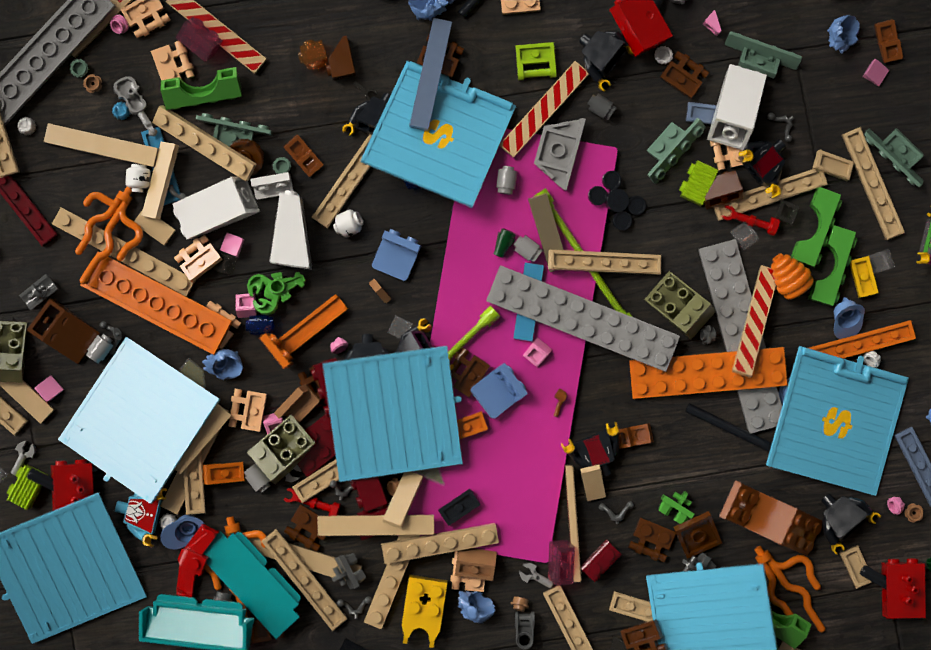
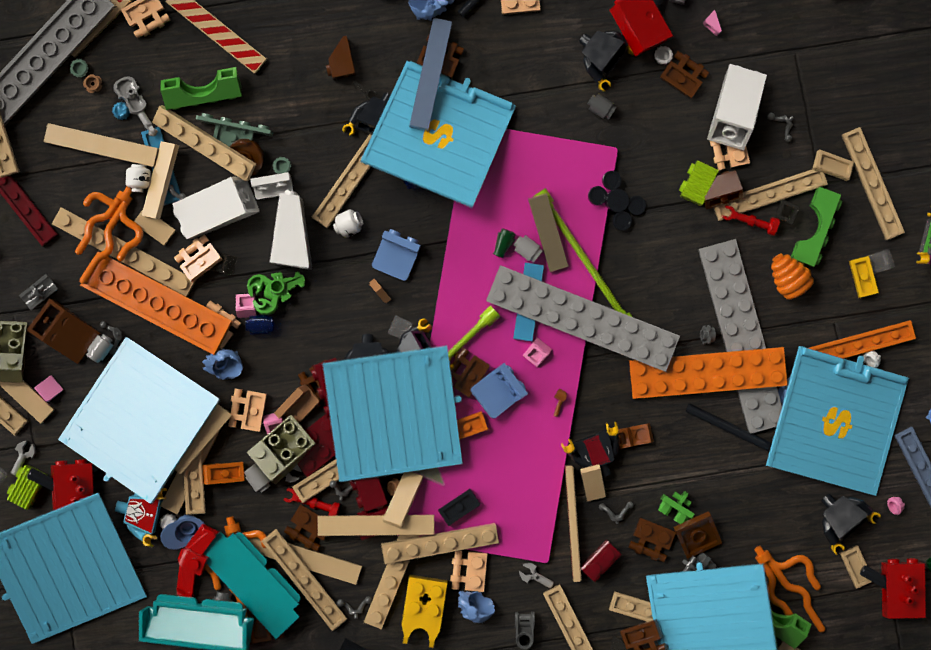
(26, 126): white piece -> none
(119, 24): bright pink plate -> none
(167, 65): light nougat plate -> none
(193, 372): clear tile -> none
(199, 39): clear pink brick -> none
(232, 244): bright pink slope -> none
(303, 155): dark orange slope -> none
(303, 331): orange bracket -> none
(313, 54): clear orange brick -> none
(338, 345): bright pink piece -> none
(344, 563): dark grey hips -> none
(476, 564): medium nougat panel -> none
(506, 180): light grey brick -> none
(520, 603): medium nougat plate -> none
(535, 54): lime plate -> none
(544, 109): tile -> none
(558, 150): light grey wing -> none
(561, 562): clear pink brick -> none
(604, 262): tan tile -> none
(671, 146): sand green bracket -> none
(680, 305): olive slope -> none
(702, 111): sand blue tile -> none
(744, 235): clear slope -> none
(755, 322): tile -> none
(761, 56): sand green bracket -> none
(764, 163): torso -> none
(771, 518): dark orange bracket -> none
(840, 244): bright green arch -> none
(843, 33): medium blue hair -> none
(848, 318): medium blue piece -> none
(876, 72): bright pink slope -> none
(888, 41): dark orange slope -> none
(899, 151): sand green bracket -> none
(918, 515): medium nougat plate -> none

